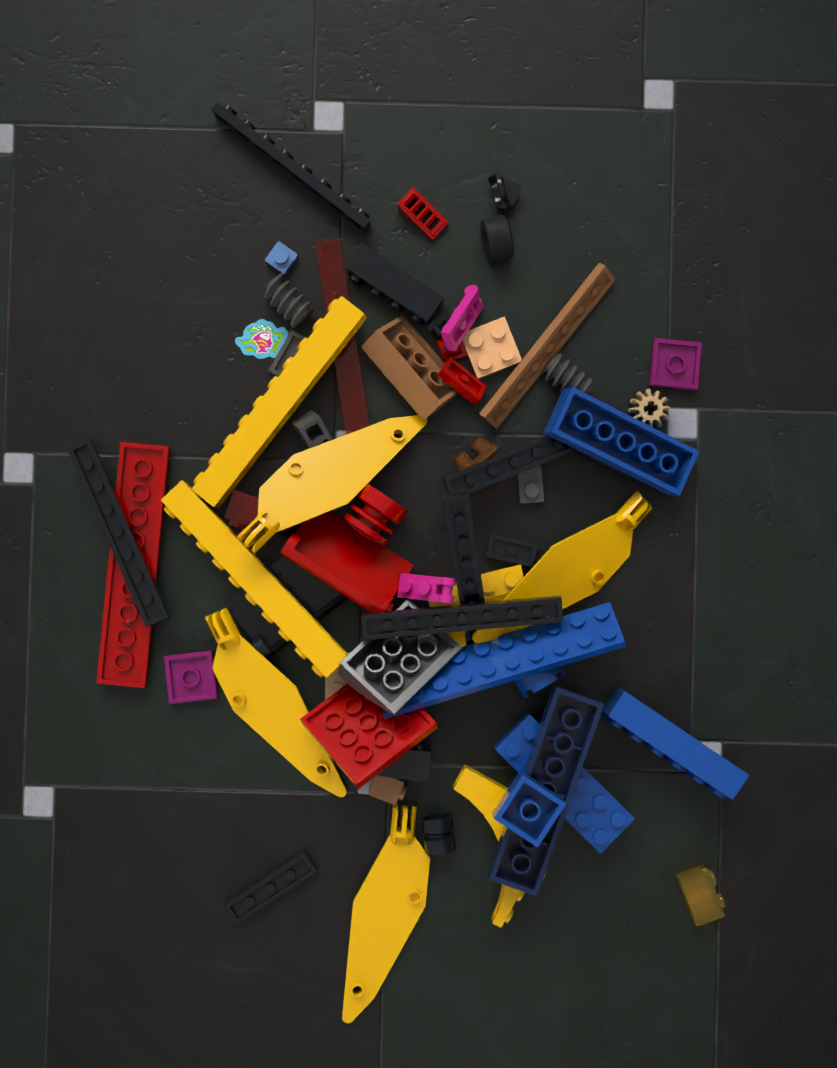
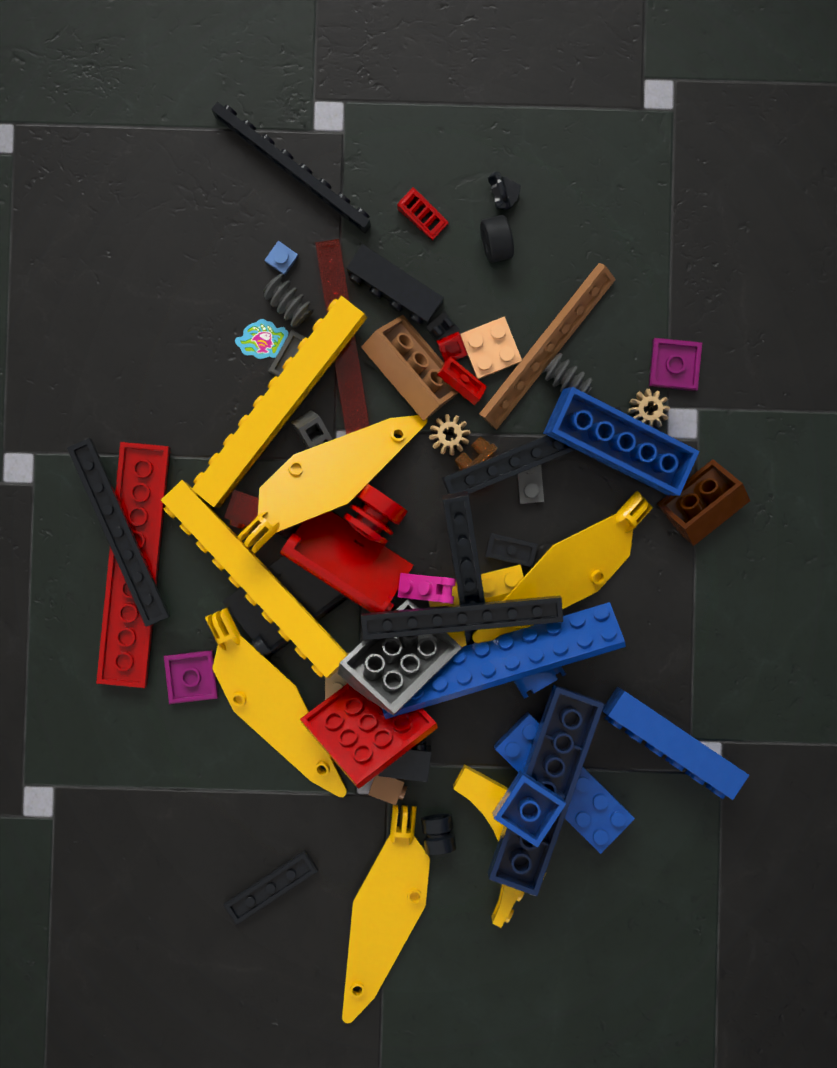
(442, 437): none -> tan gear
(462, 318): dark pink plate -> none
(700, 895): clear yellow brick -> none
(705, 502): none -> reddish brown slope

